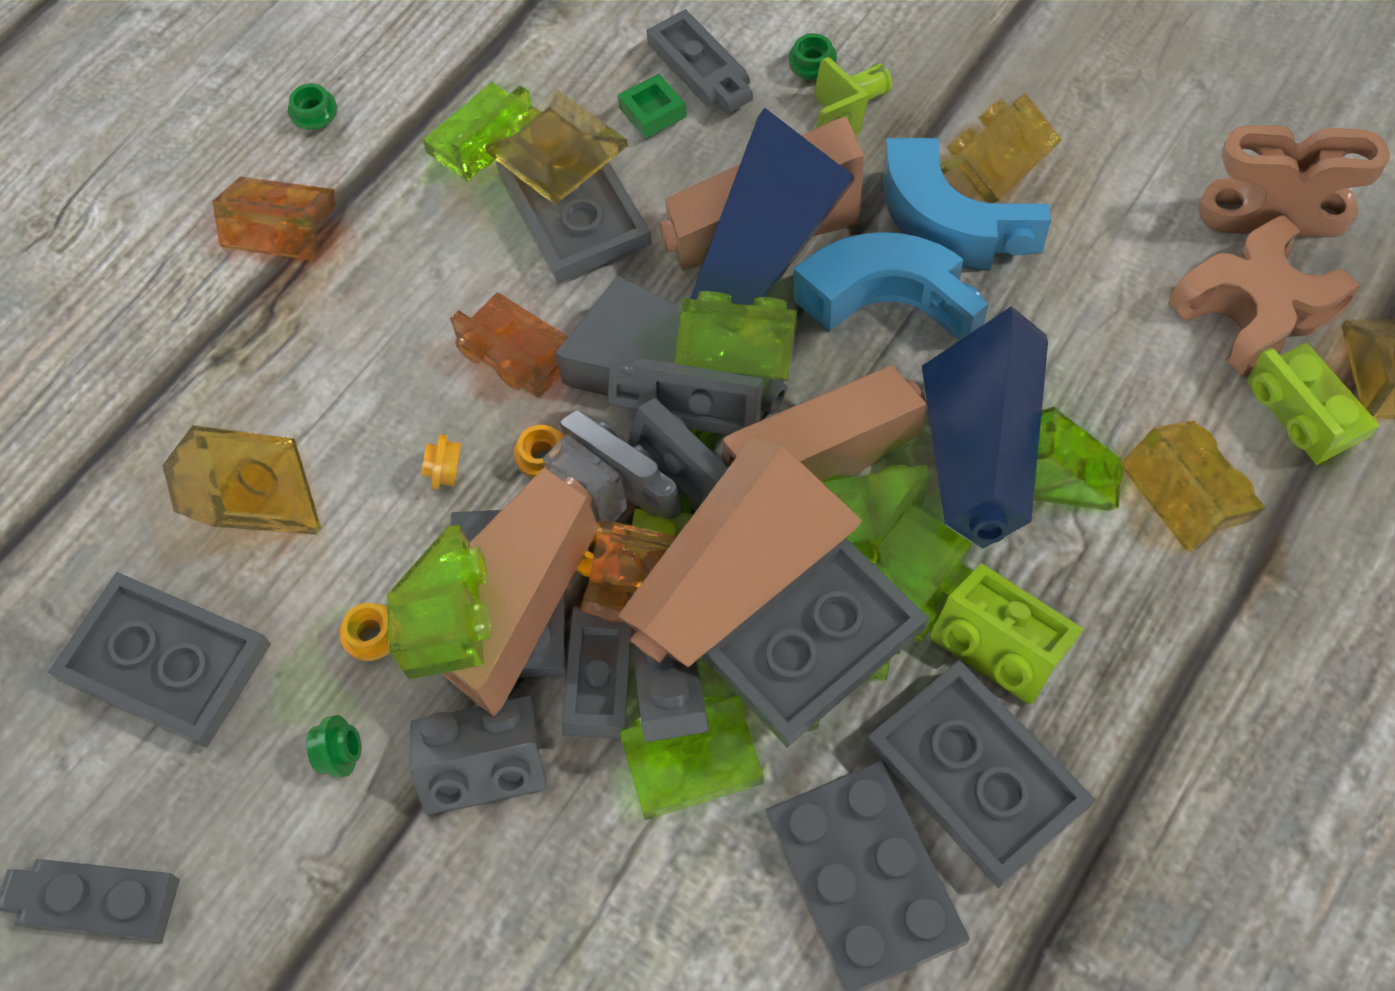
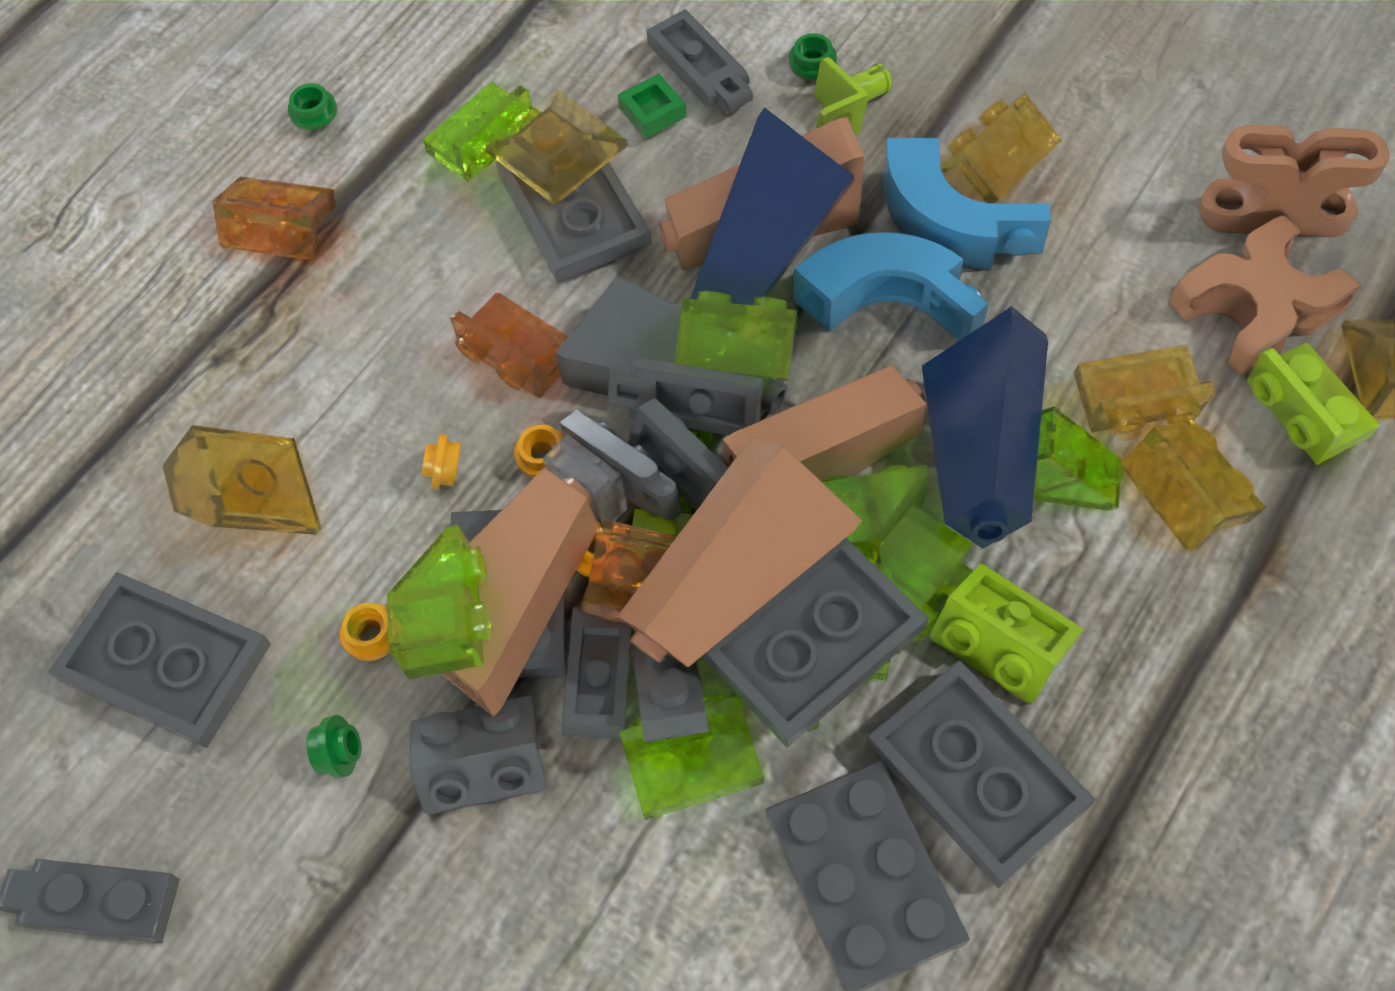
(1141, 389): none -> clear yellow bracket

